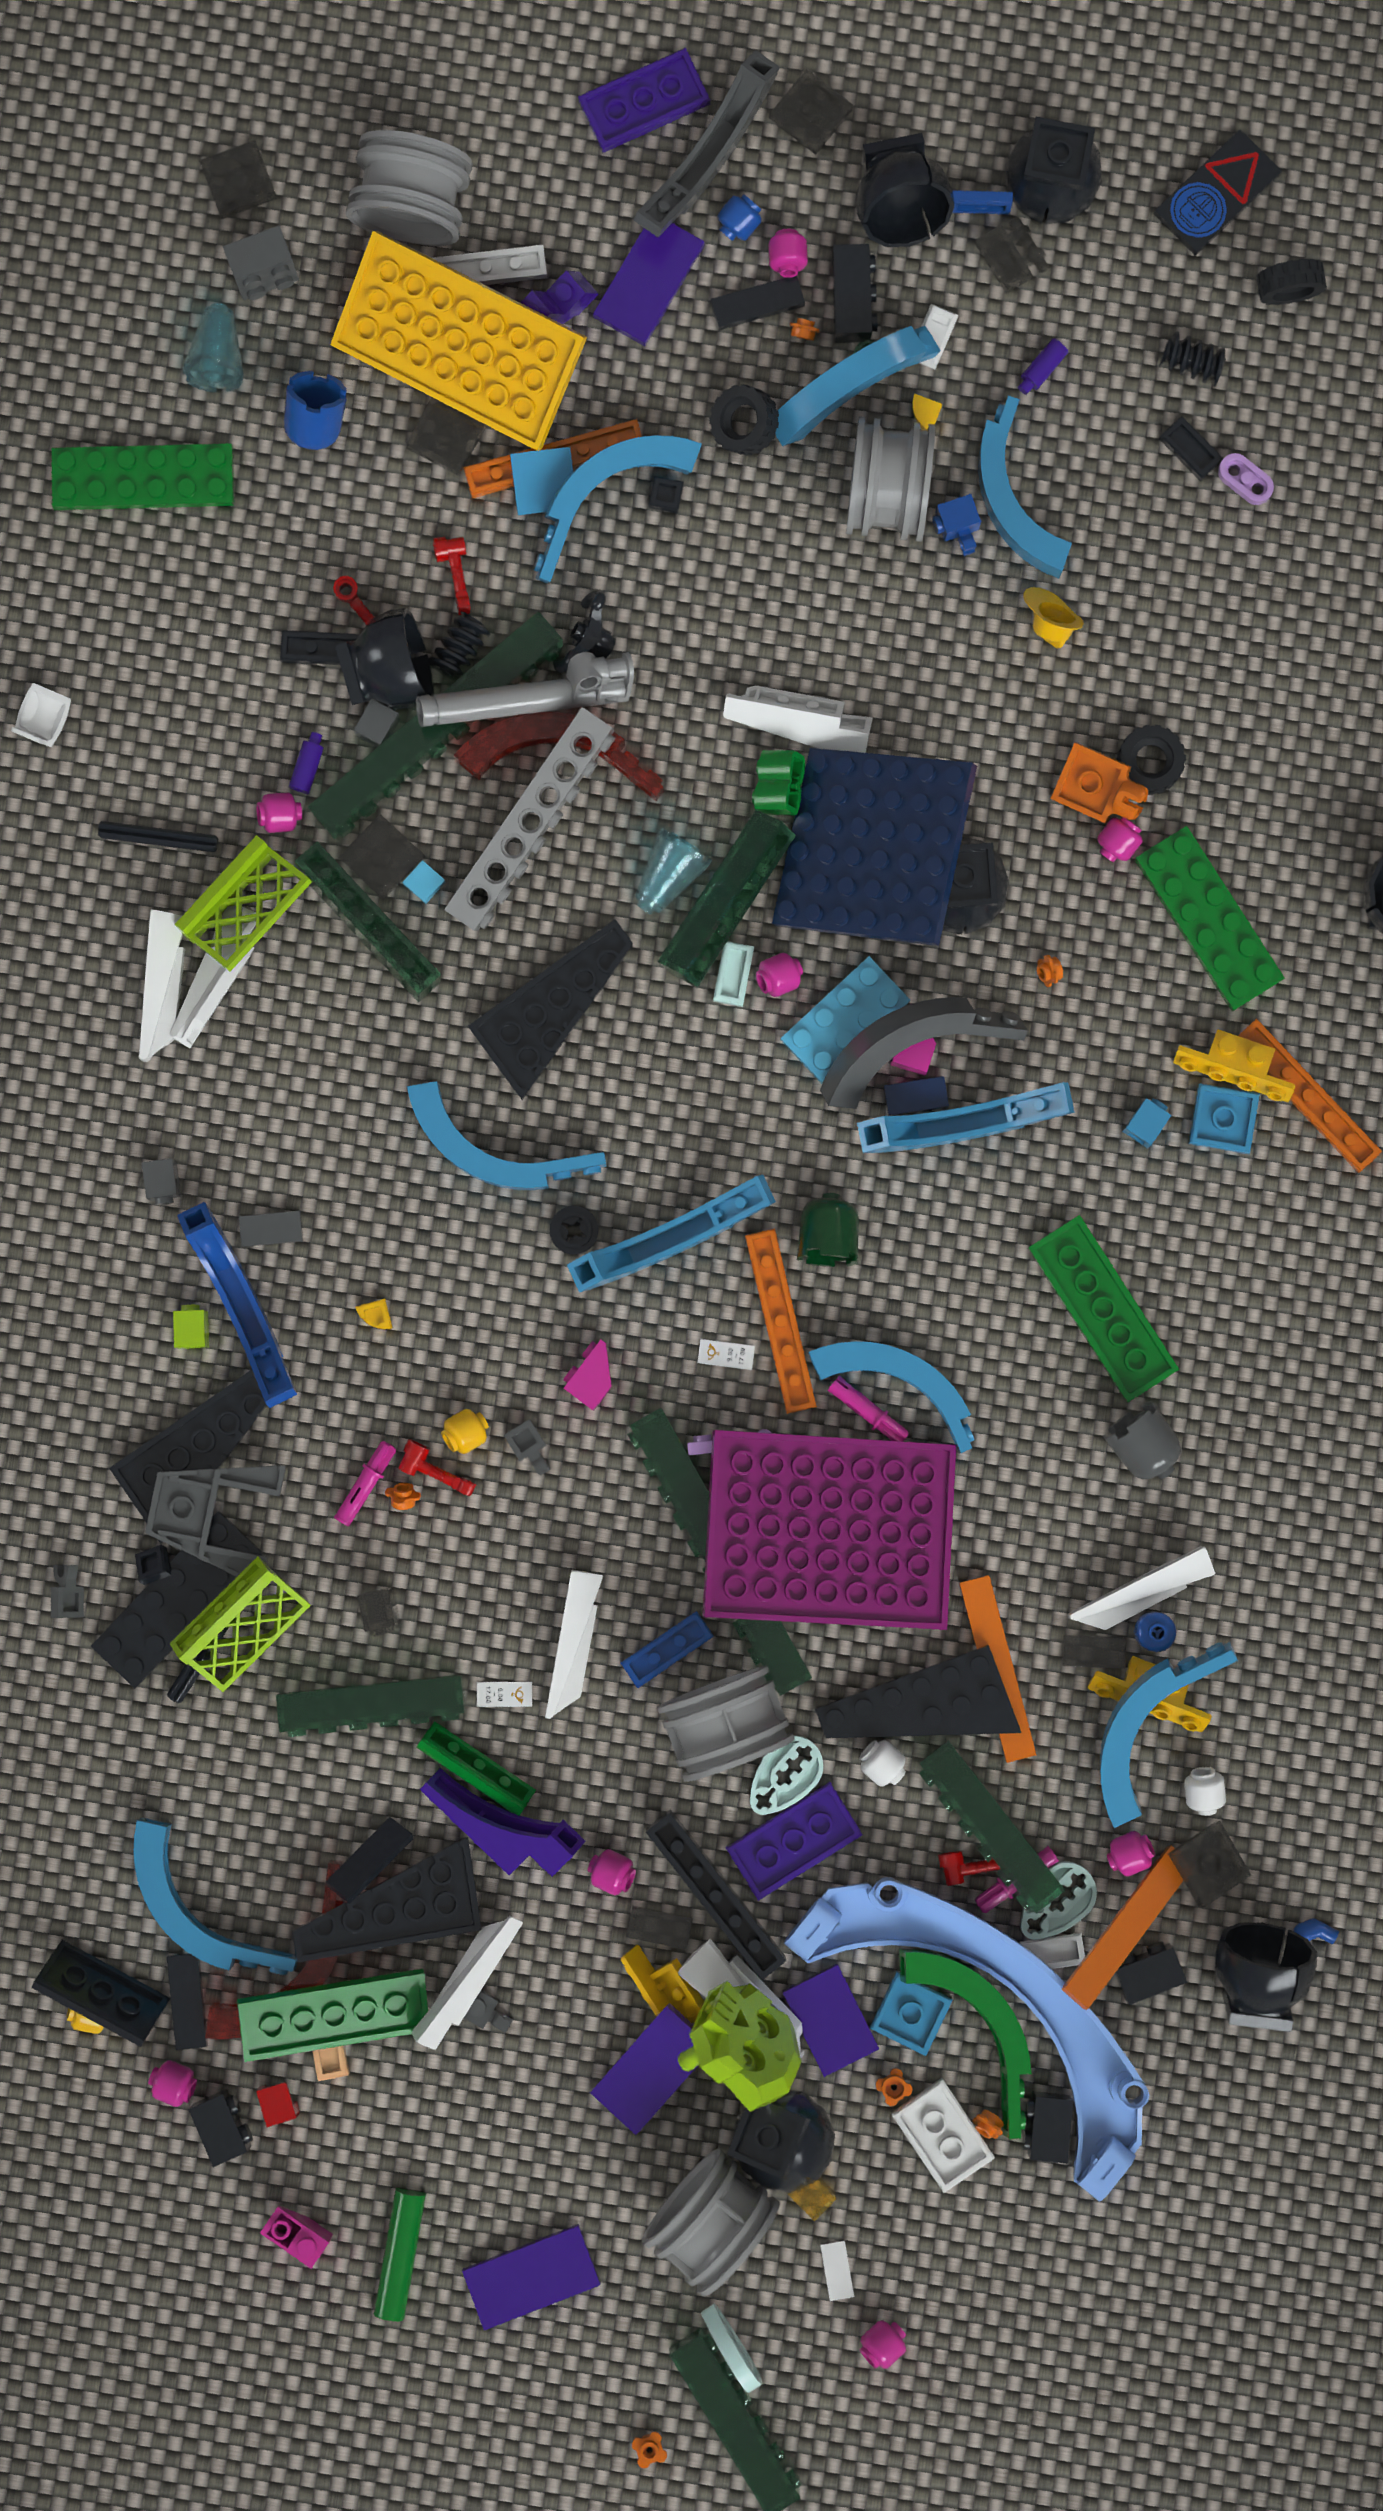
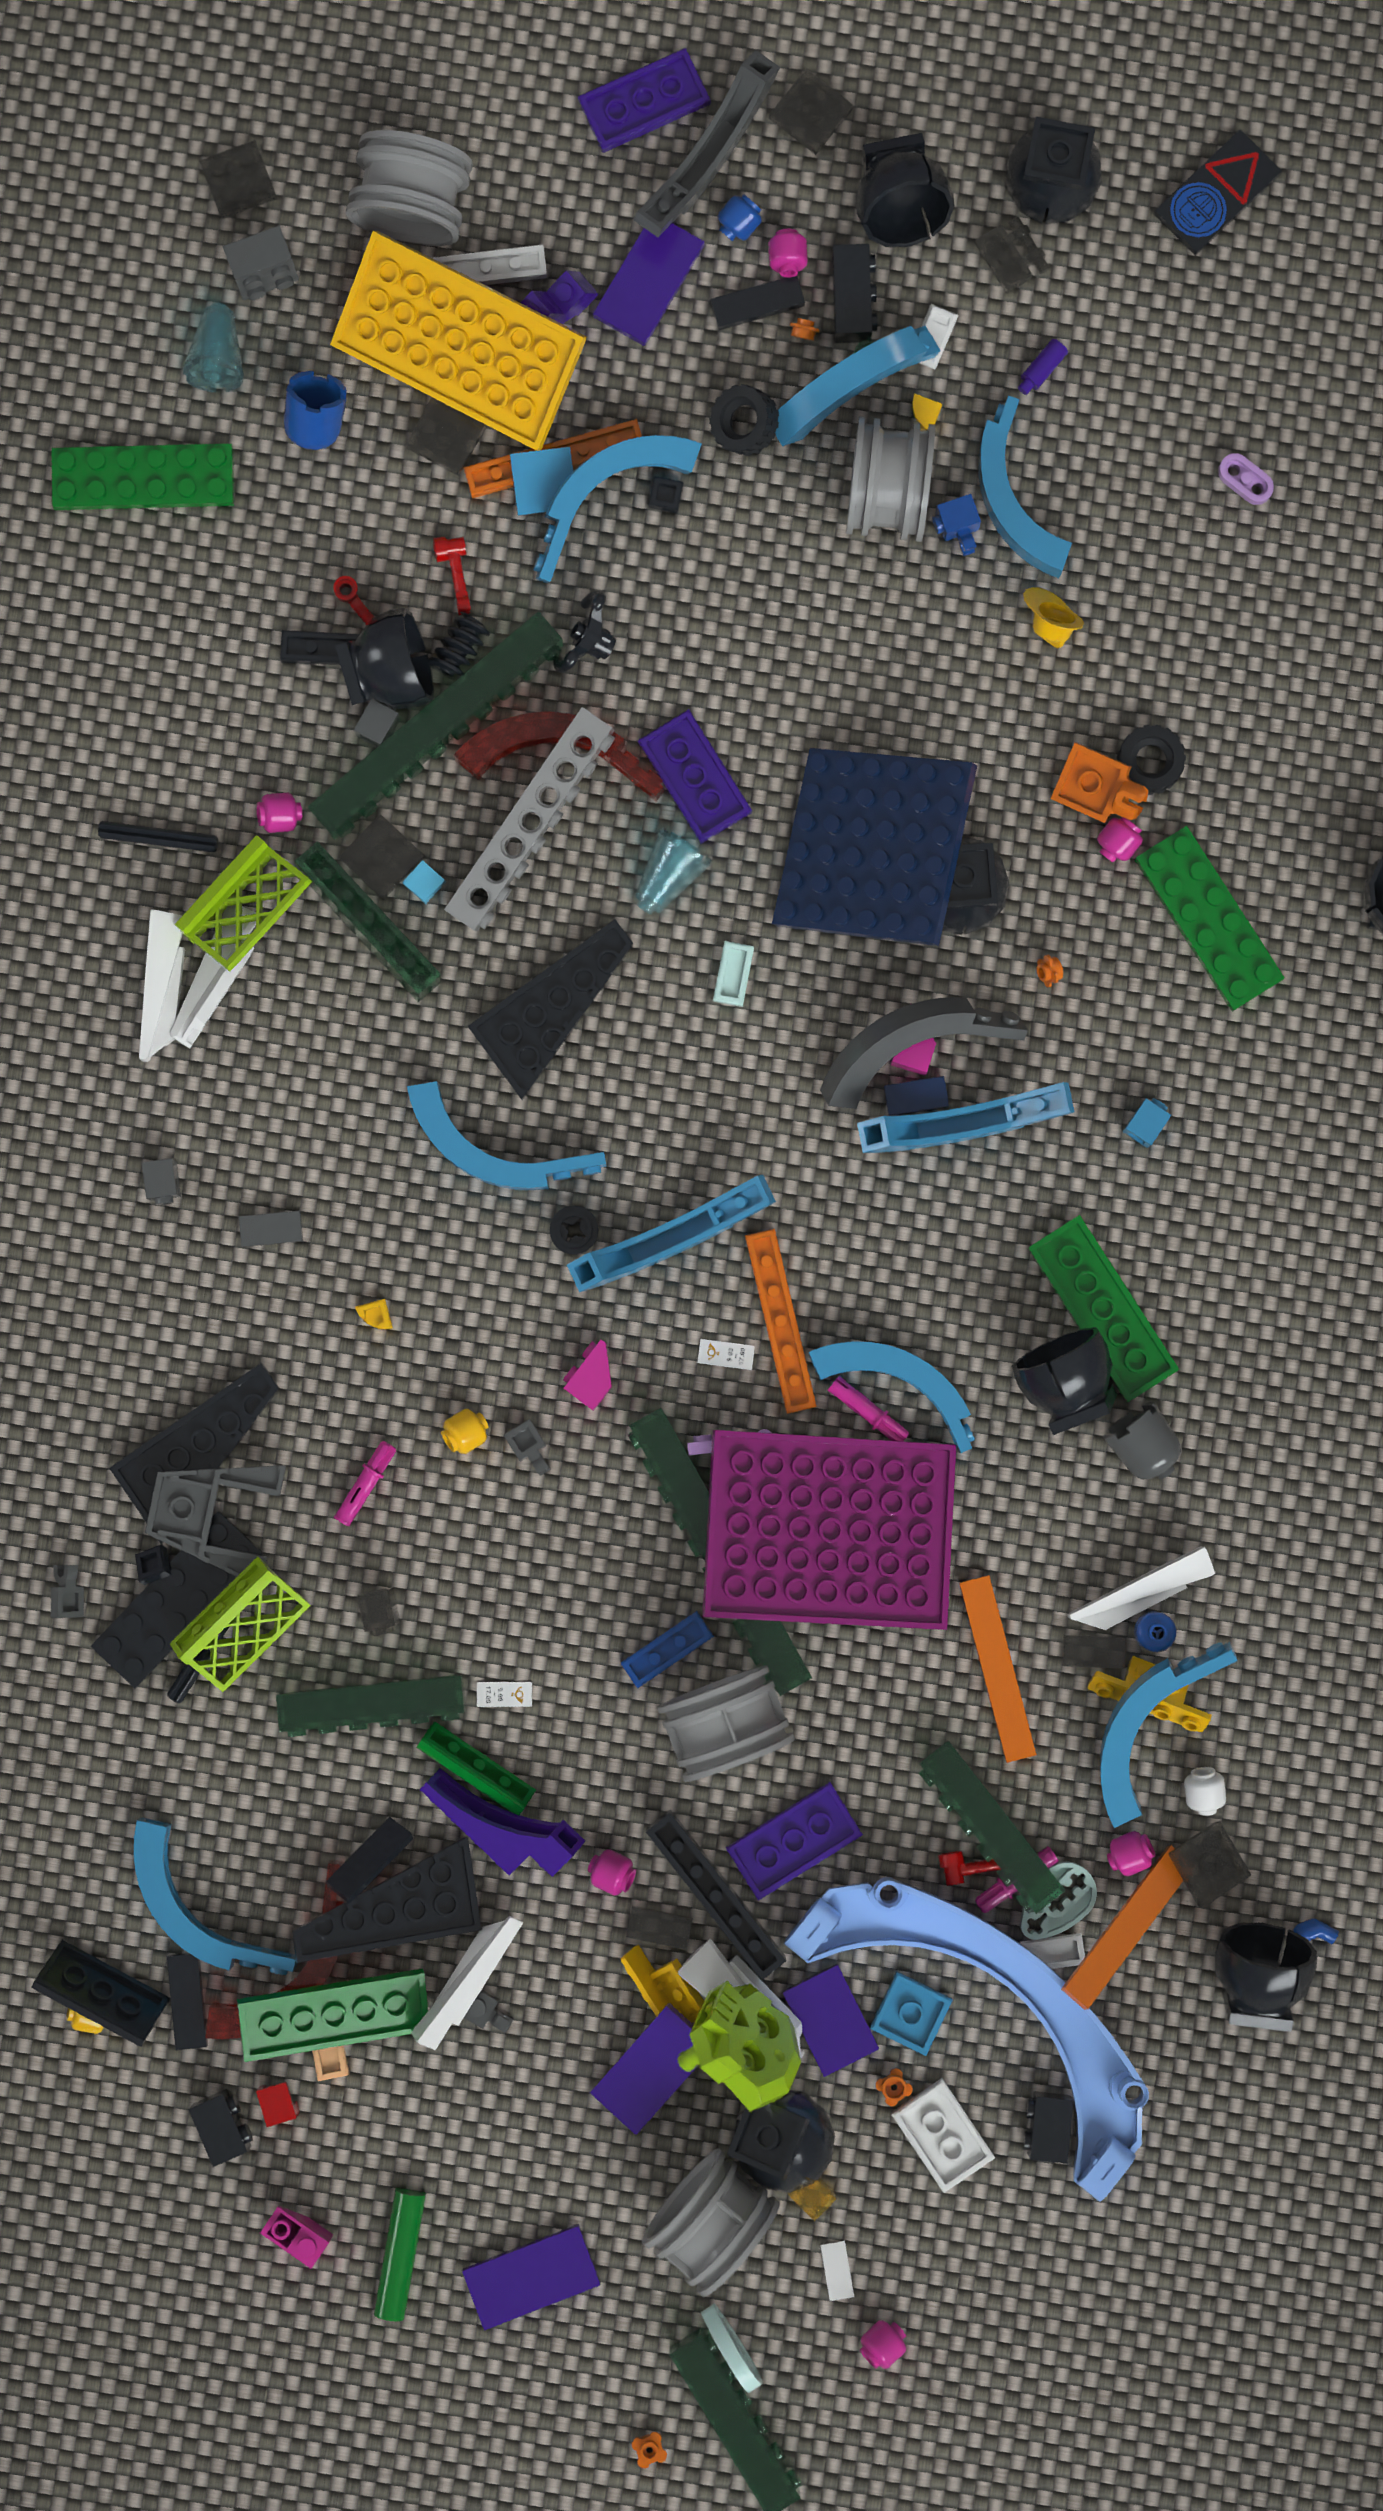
(42, 715): white piece -> none
(172, 2083): dark pink head -> none
(191, 1327): lime brick -> none
(240, 1302): blue arch -> none
(307, 764): dark purple cylinder -> none
(403, 1496): orange plate -> none
(415, 1460): red brick -> none
(574, 1641): white wedge -> none
(587, 683): light grey piece -> none
(694, 776): none -> dark purple tile
(726, 898): clear green brick -> none
(779, 782): green brick -> none
(779, 974): dark pink head -> none
(800, 718): white wedge -> none
(801, 1783): light aqua piece -> none
(828, 1232): dark green cylinder -> none
(842, 1015): medium azure plate -> none
(882, 1763): white head -> none
(942, 1699): black wing -> none
(982, 202): blue tile -> none
(988, 2124): orange plate -> none
(1011, 2045): green arch -> none
(1068, 1378): none -> black plate
(1150, 1973): black brick -> none
(1191, 448): black tile -> none
(1193, 358): black piece -> none
(1224, 1118): dark azure tile -> none
(1237, 1062): yellow bracket -> none
(1291, 281): black tyre -> none
(1316, 1102): orange tile -> none

